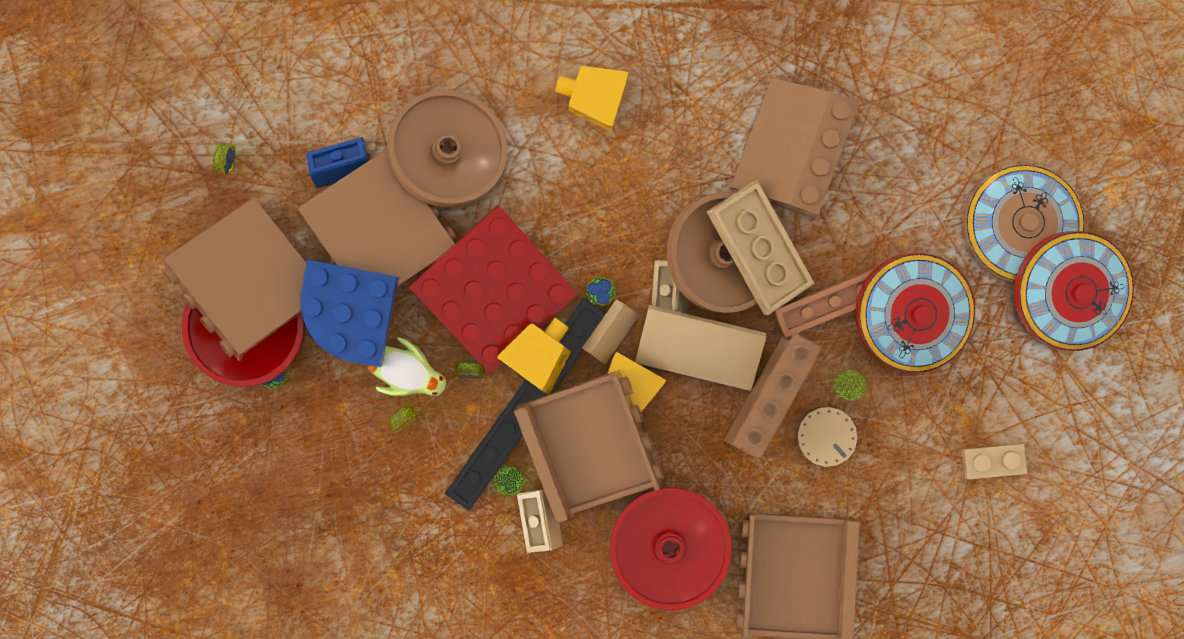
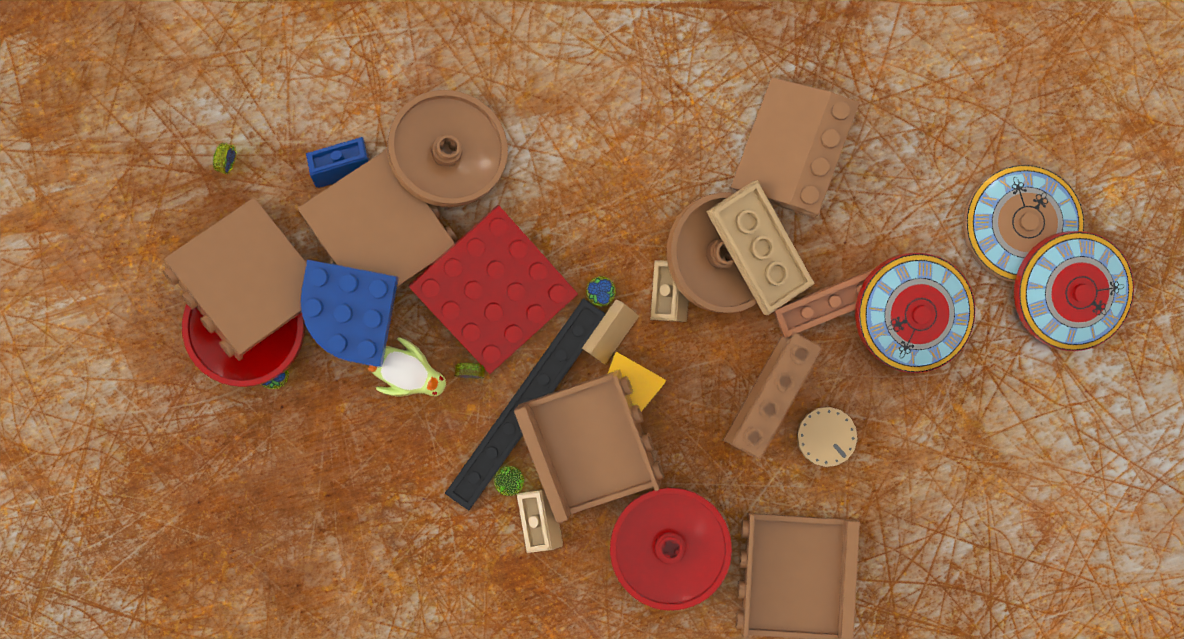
(403, 418): clear neon green tile -> none
(538, 354): yellow torso -> none
(595, 94): yellow torso -> none
(700, 347): tan tile -> none
(850, 385): clear neon green tile -> none
(994, 461): tan plate -> none

